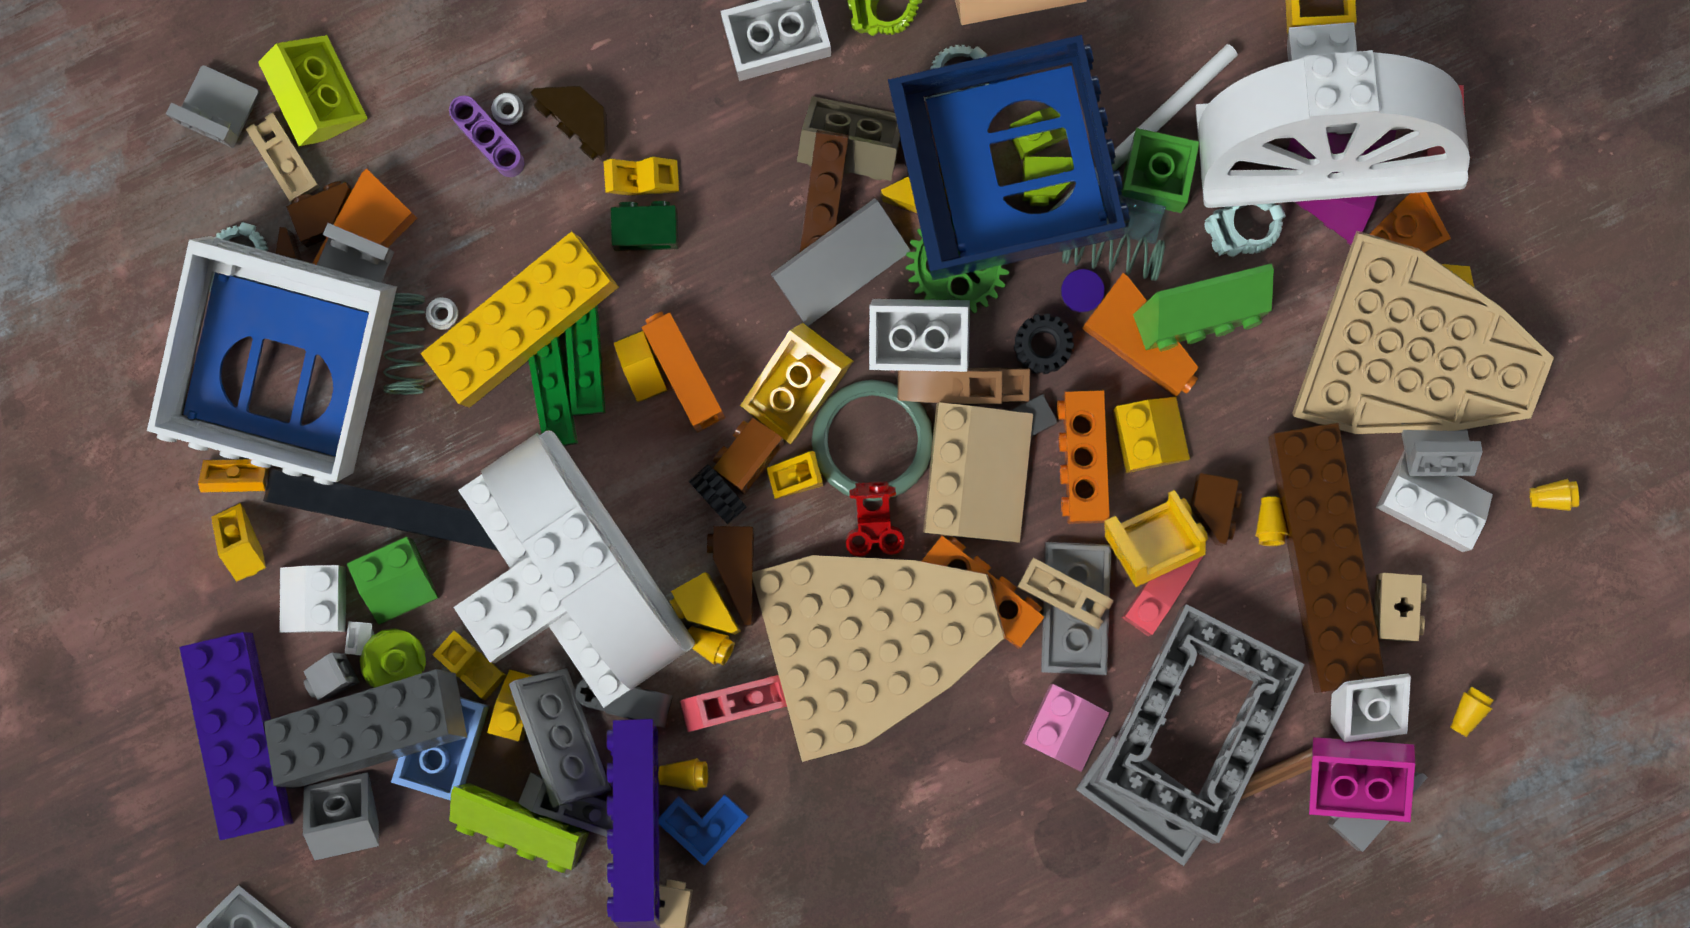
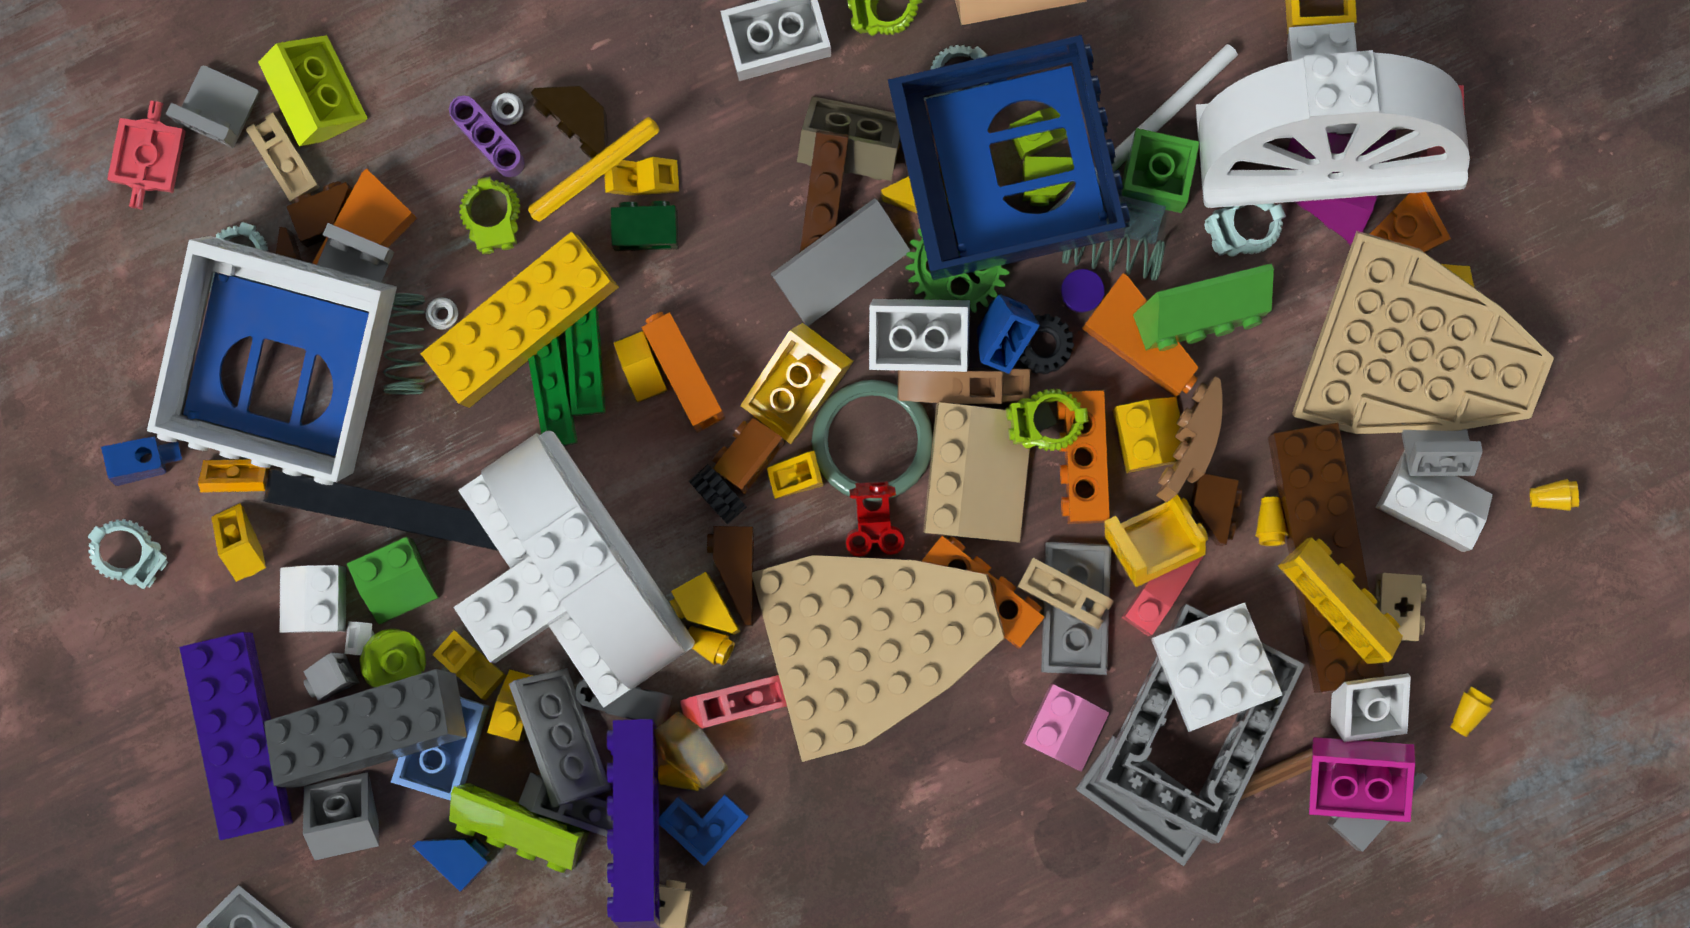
(124, 459): none -> blue torso
(140, 573): none -> light aqua piece
(146, 155): none -> coral plate
(455, 858): none -> blue slope
(499, 235): none -> lime piece
(593, 169): none -> yellow axle
(689, 750): none -> clear yellow slope
(1005, 333): none -> blue torso
(1024, 430): none -> lime piece
(1199, 439): none -> medium nougat slope
(1216, 667): none -> white plate
(1342, 602): none -> yellow slope

